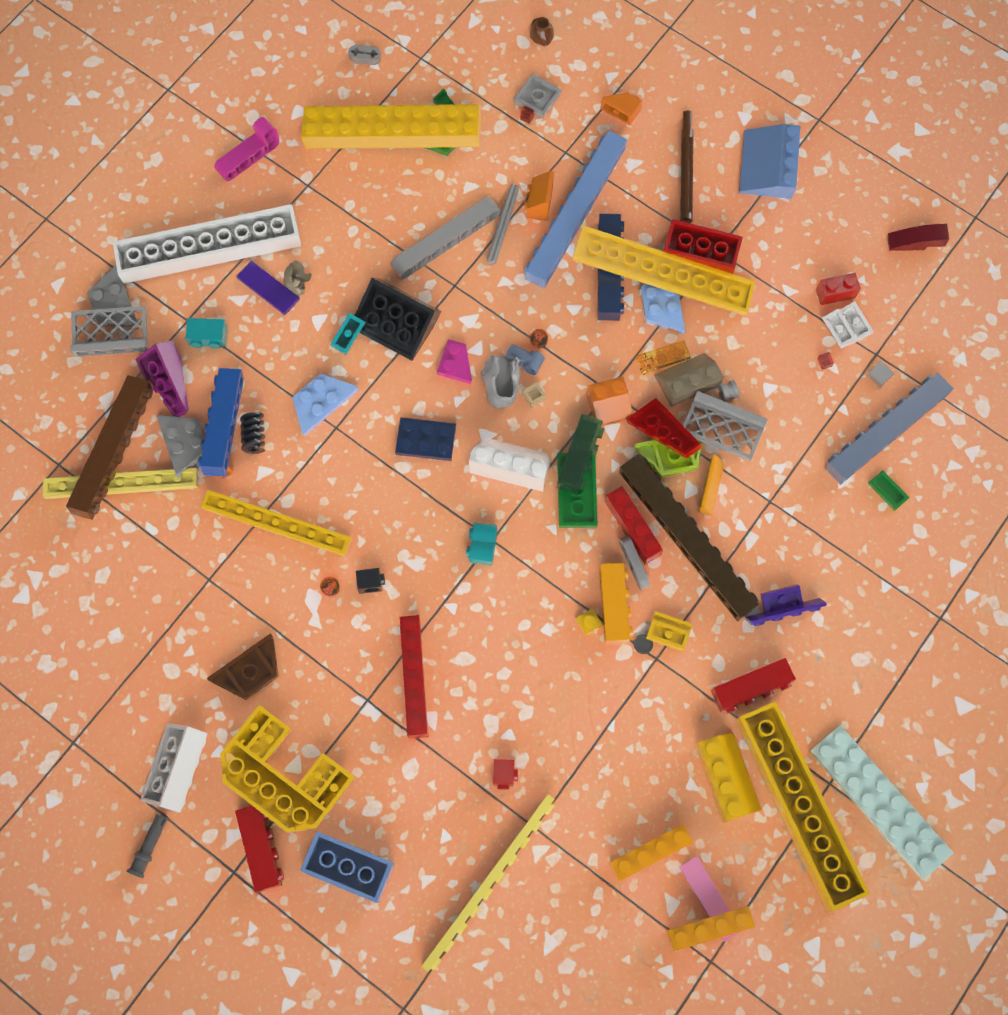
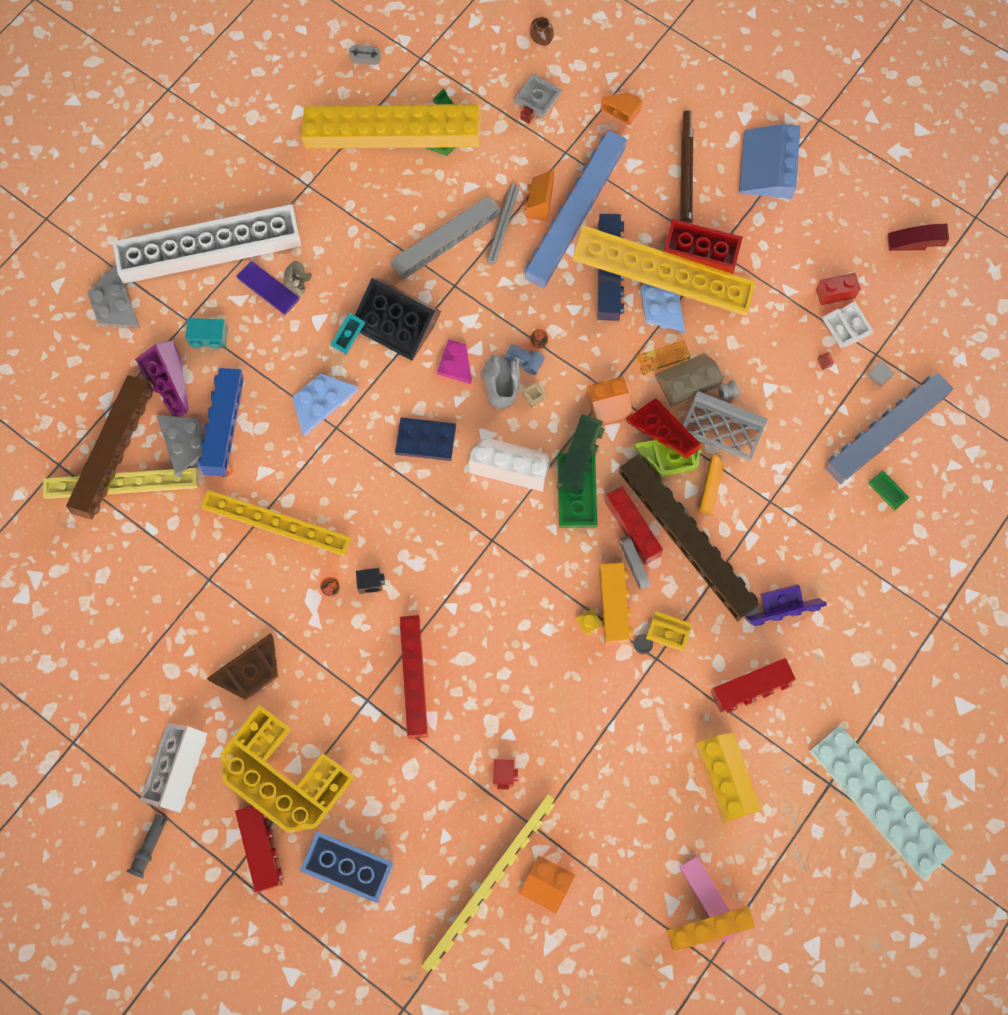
(107, 346): light grey fence -> none
(249, 151): dark pink beam -> none
(251, 431): black piece -> none
(482, 544): teal brick -> none
(547, 884): none -> orange slope
(650, 852): light orange brick -> none
(802, 807): yellow brick -> none

